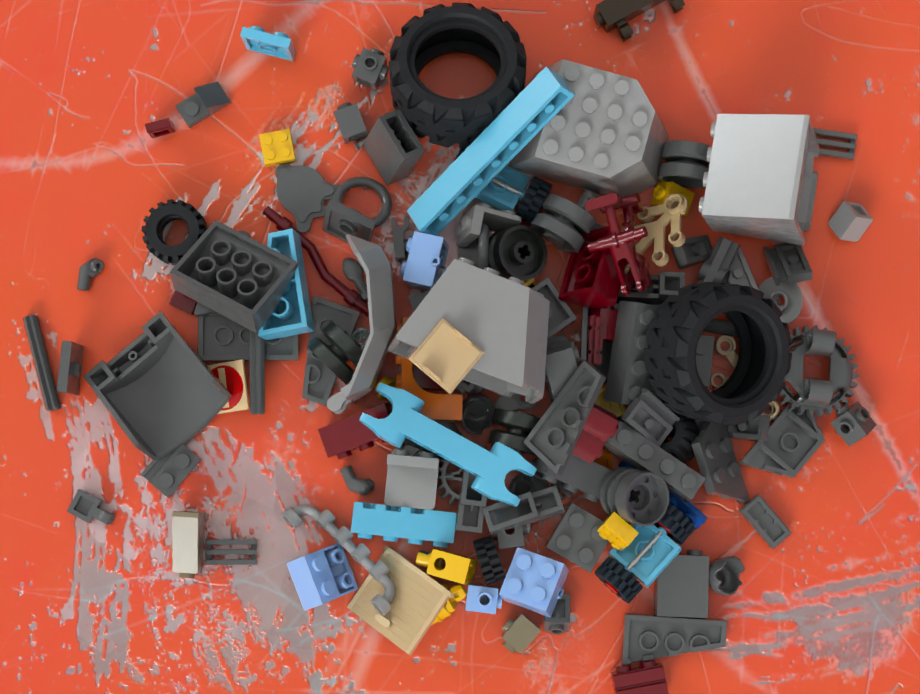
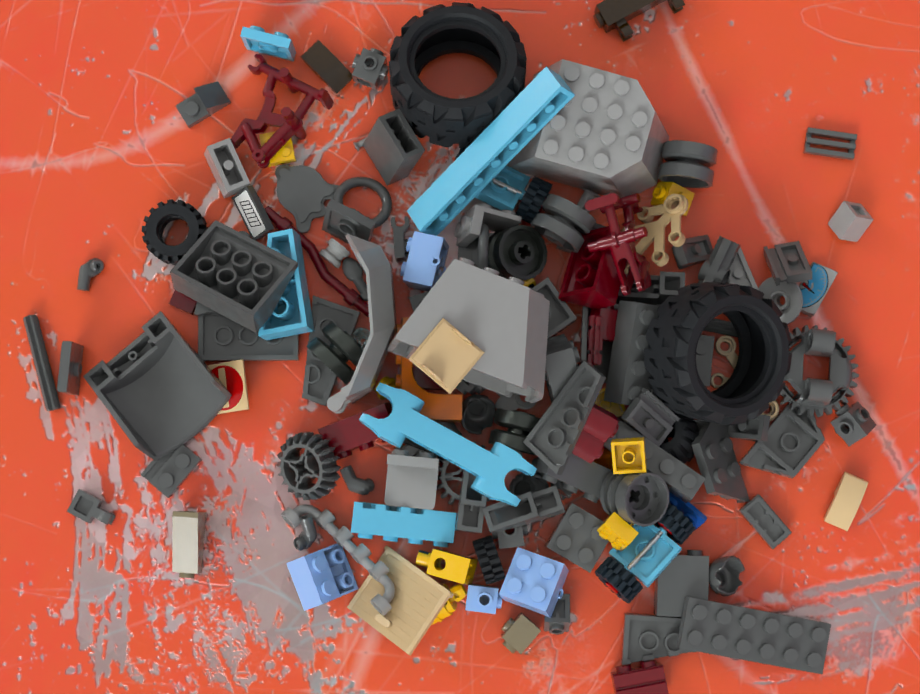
(160, 128): dark red tile -> none
(209, 552): dark grey tile -> none
(226, 167): none -> light grey brick
(253, 213): none -> tile
(257, 374): dark grey axle -> none
(288, 121): none -> dark red piece
(308, 534): none -> dark grey arm
(315, 462): none -> dark grey gear
(327, 66): none -> dark brown slope
(334, 253): none -> light grey wheel
(350, 122): dark grey brick -> none
(628, 455): none -> yellow piece
(753, 635): none -> dark grey plate
(761, 176): windscreen -> none
(816, 289): none -> slope
(846, 501): none -> tan slope

